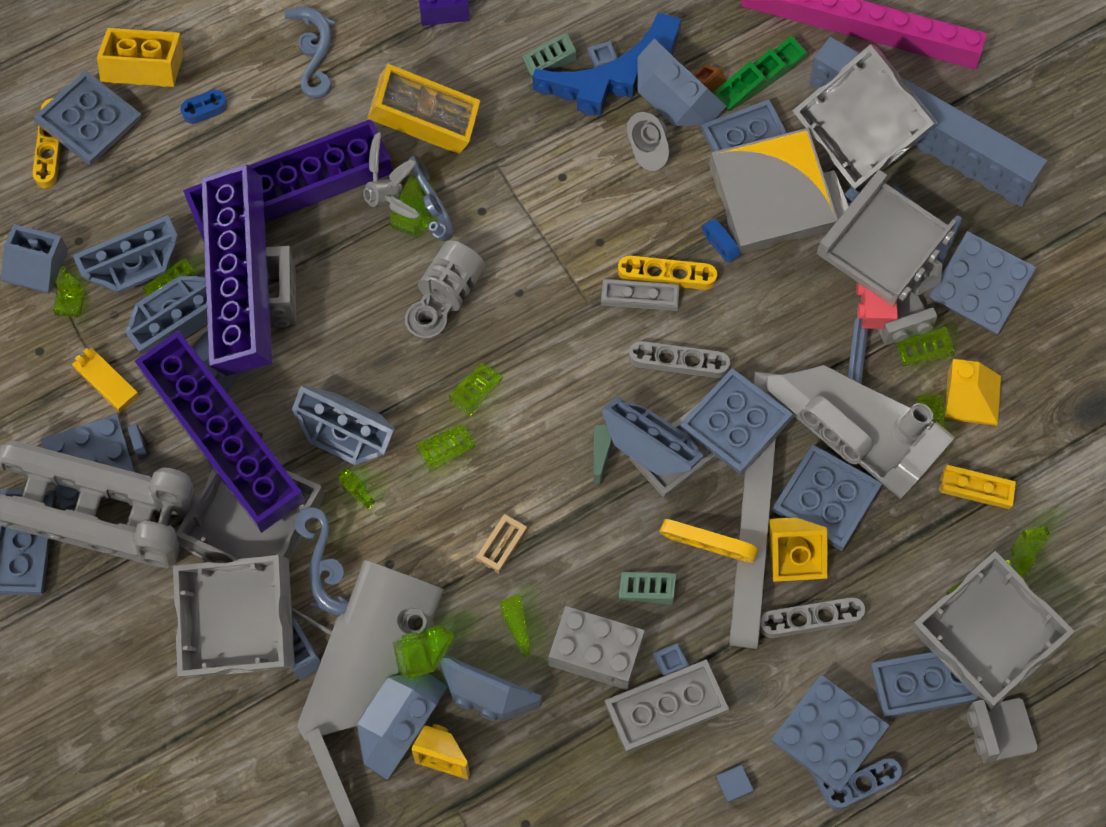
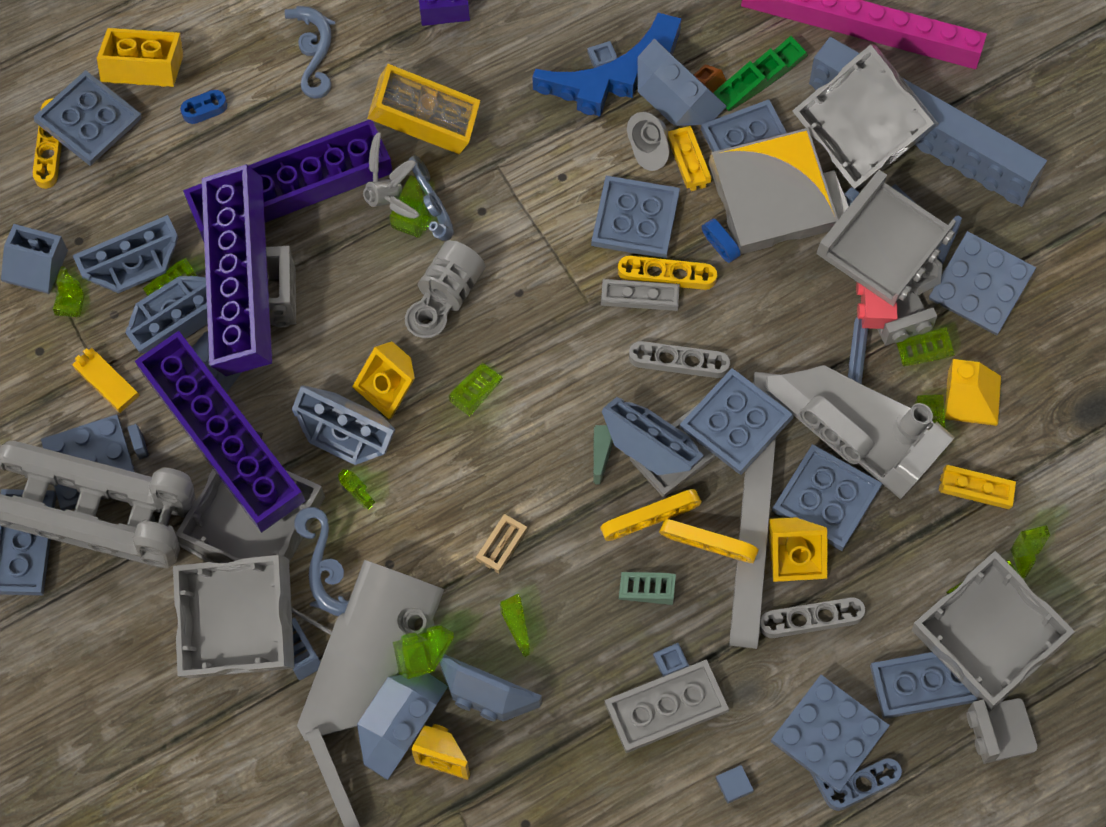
(385, 378): none -> yellow slope
(442, 458): clear neon green slope -> none
(554, 45): sand green slope -> none
(596, 648): light grey piece -> none
(635, 217): none -> sand blue plate
(650, 515): none -> yellow beam
(689, 158): none -> yellow hinge

